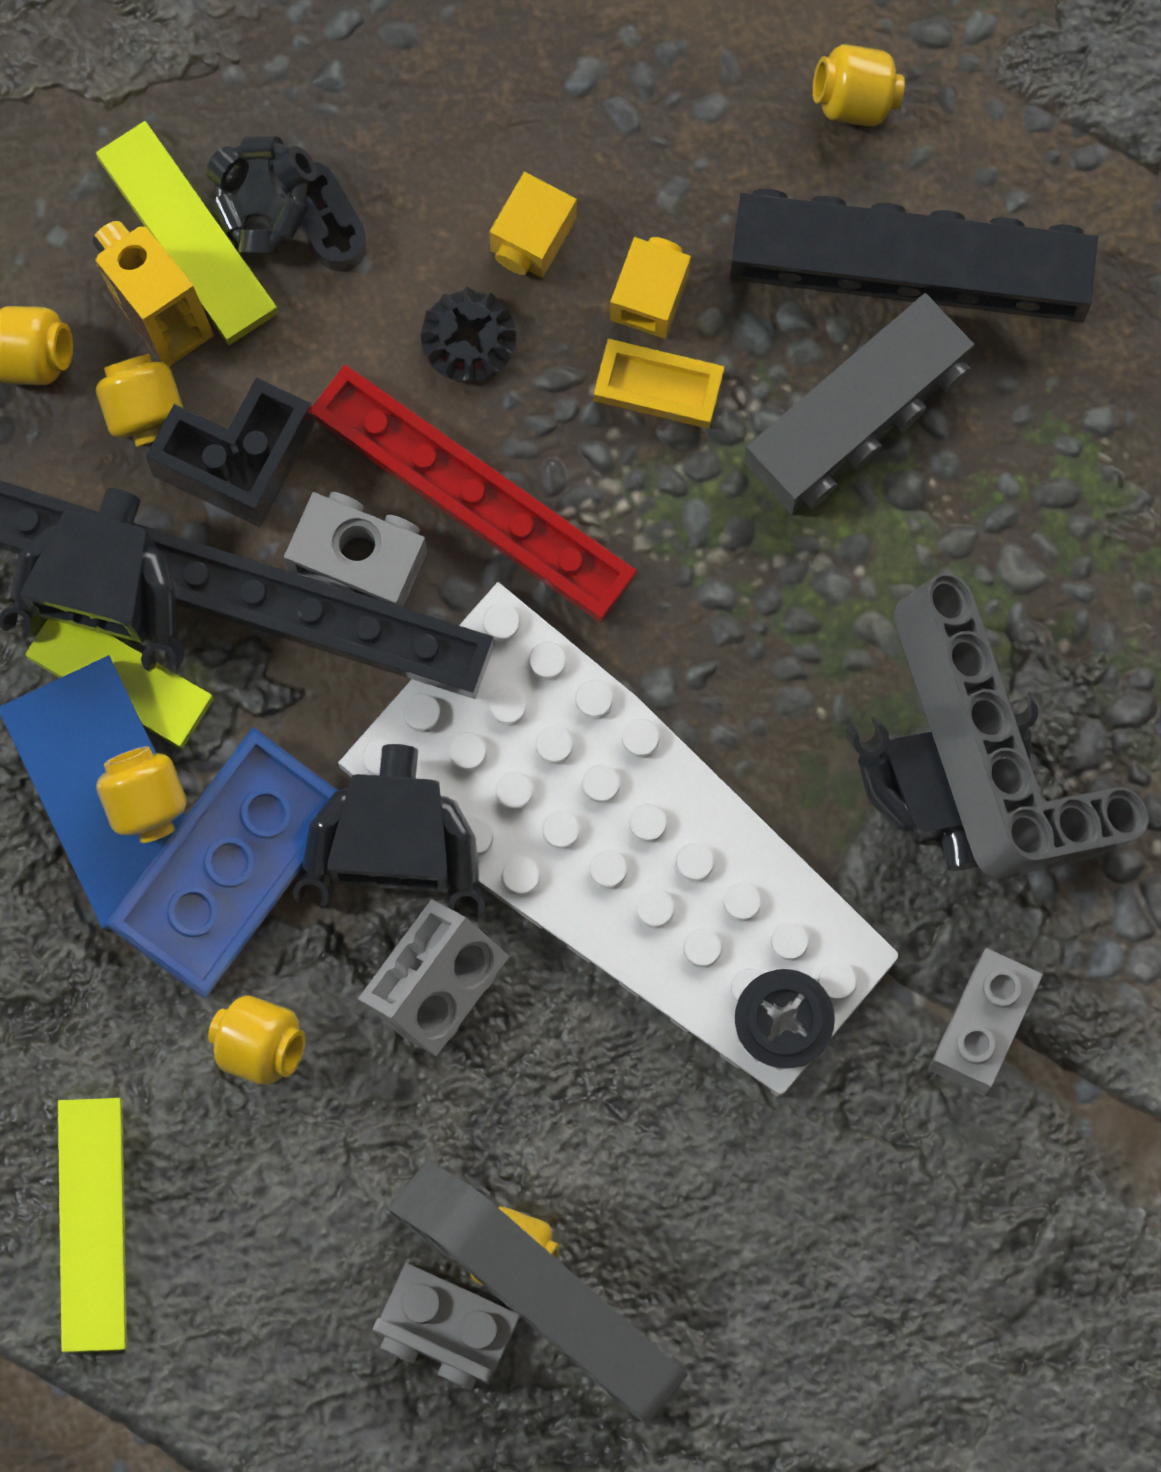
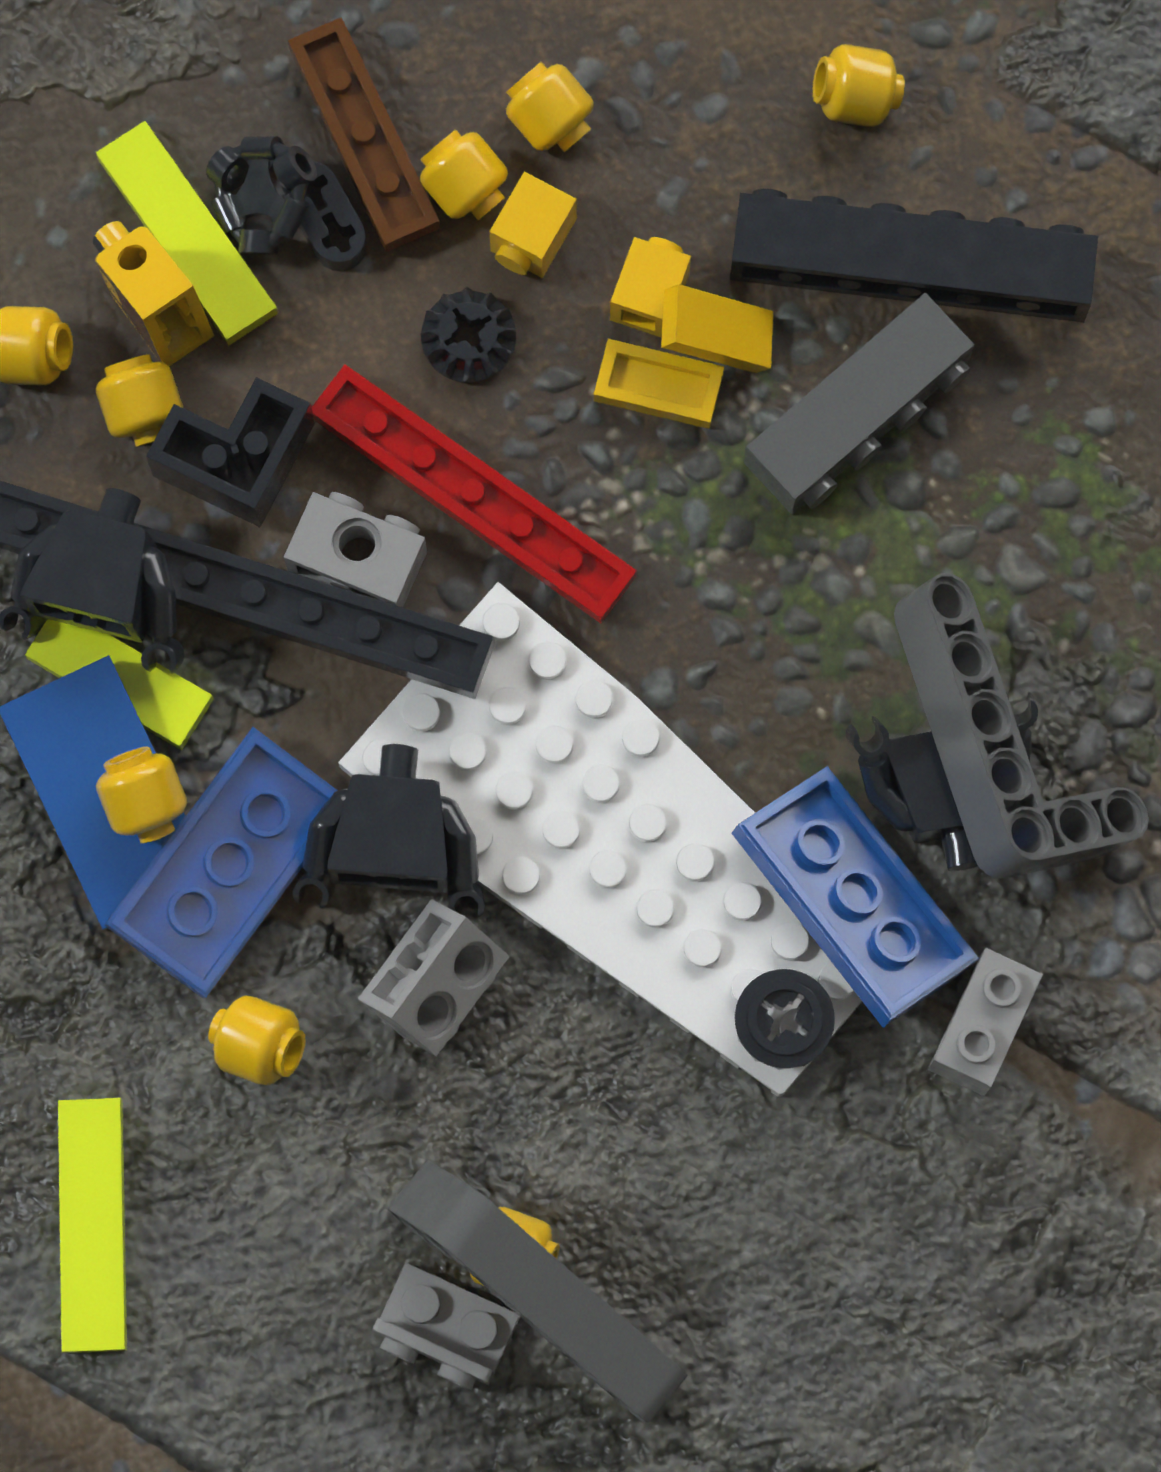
(363, 134): none -> reddish brown plate
(463, 175): none -> yellow head
(549, 107): none -> yellow head
(717, 328): none -> yellow tile
(855, 896): none -> blue tile

